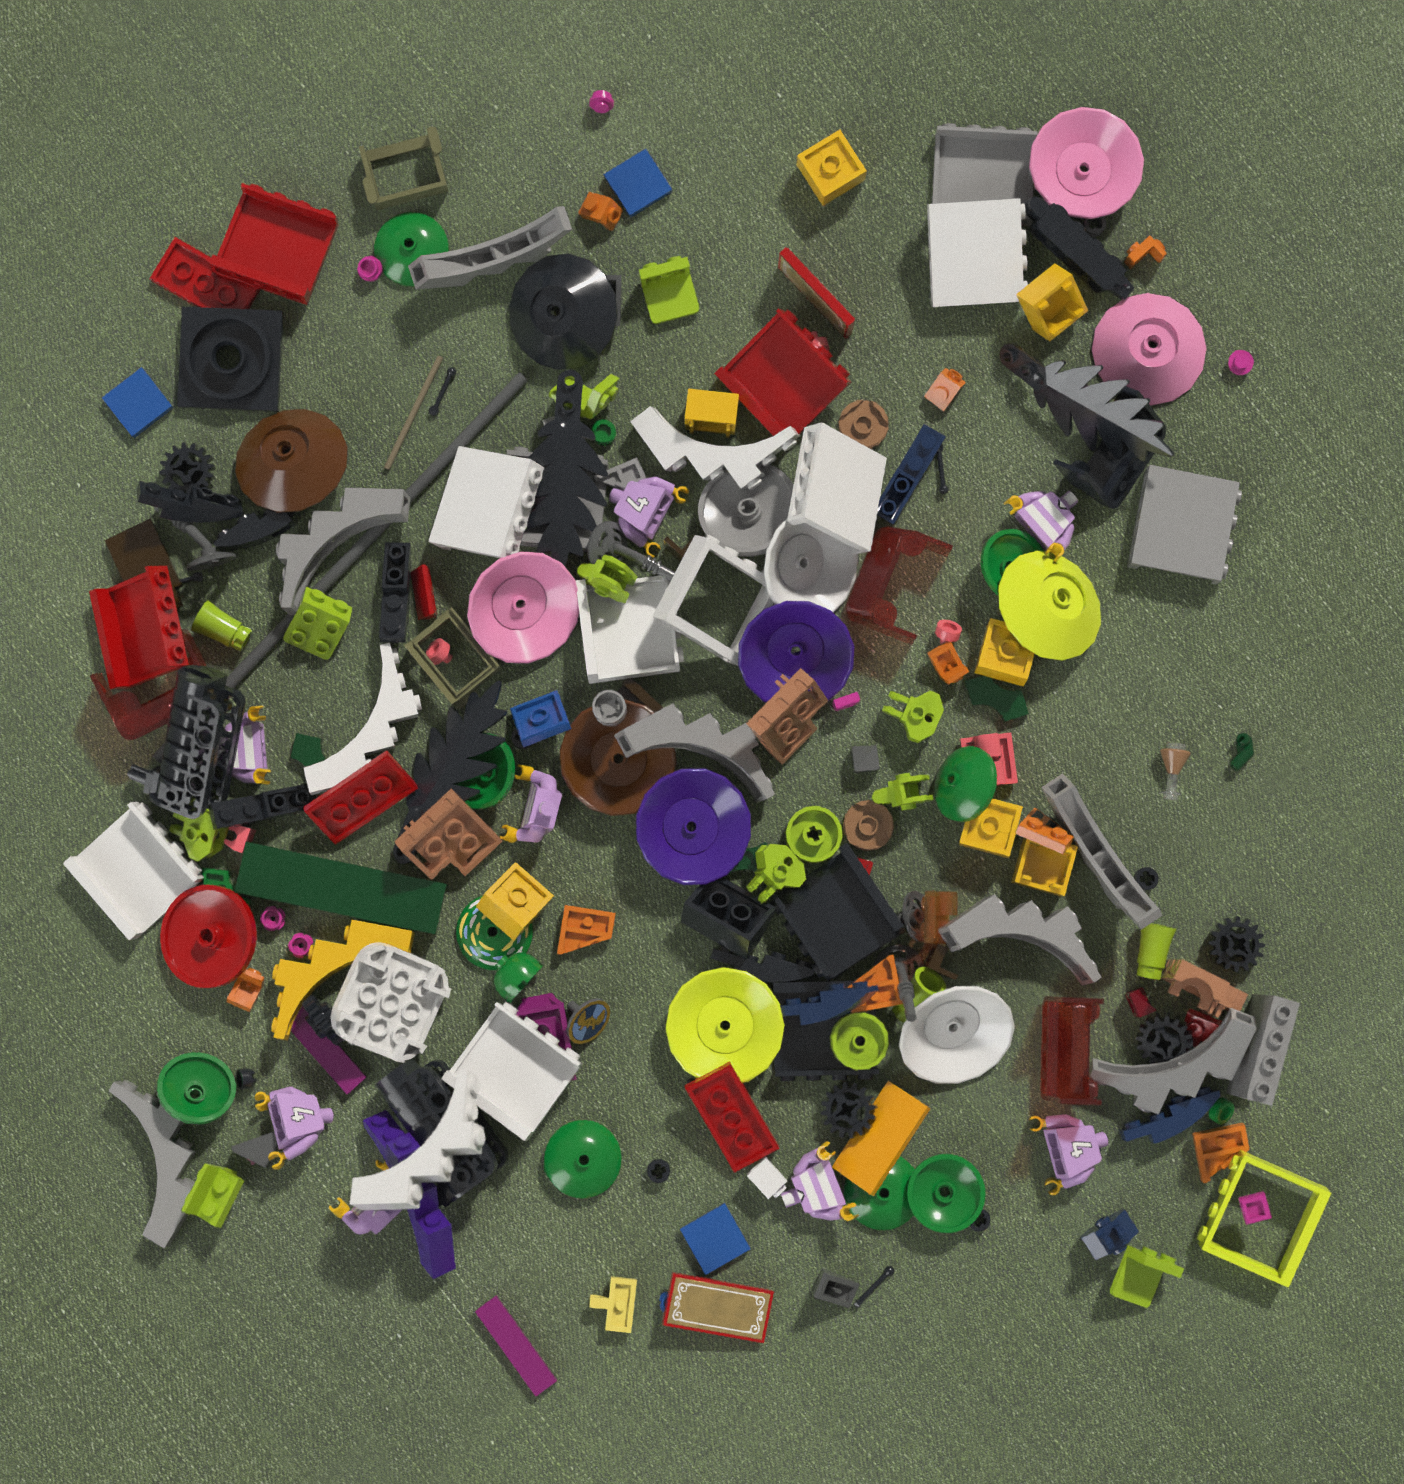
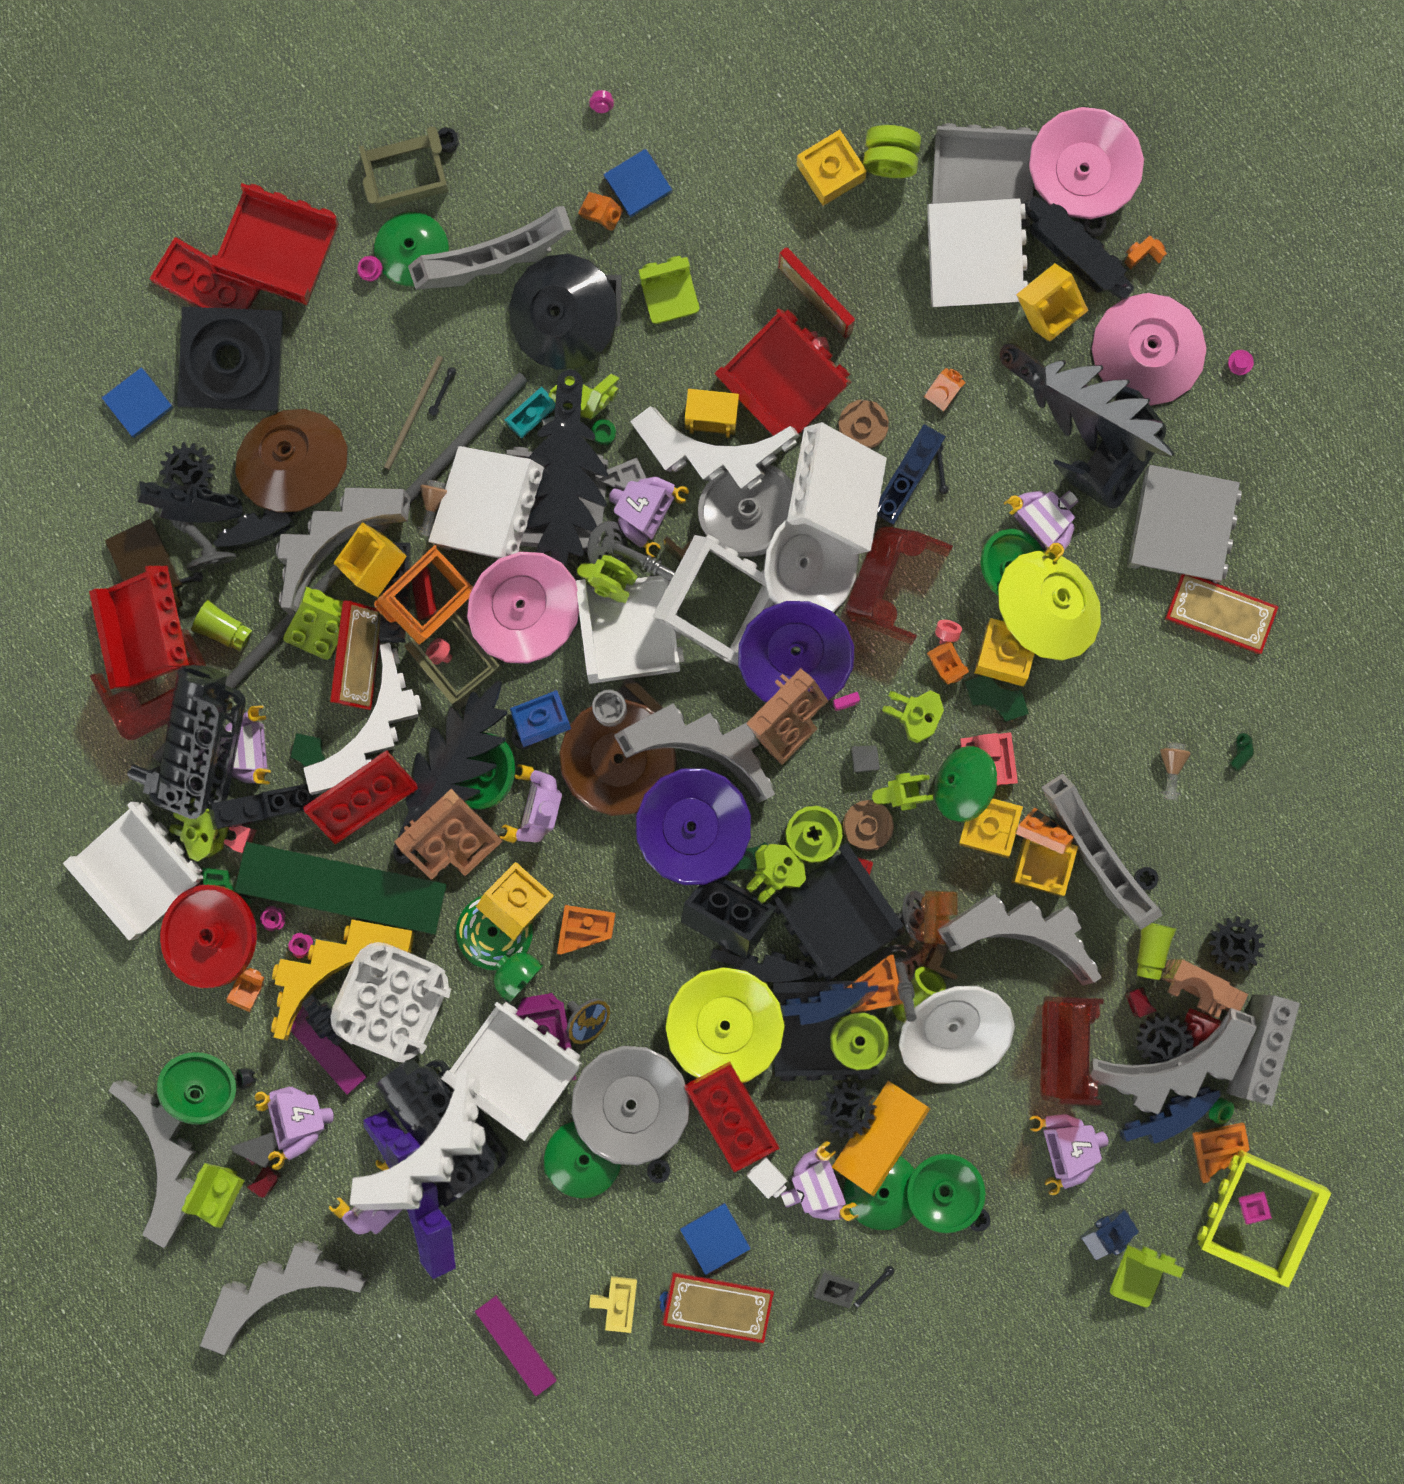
(265, 1181): none -> dark red slope
(270, 1281): none -> light grey arch
(356, 656): none -> pearl gold tile
(370, 559): none -> yellow container
(395, 611): none -> orange piece
(432, 496): none -> piece
(449, 147): none -> black bush
(530, 412): none -> teal slope
(626, 1133): none -> light grey dish
(891, 151): none -> lime wheel
(1221, 613): none -> pearl gold tile

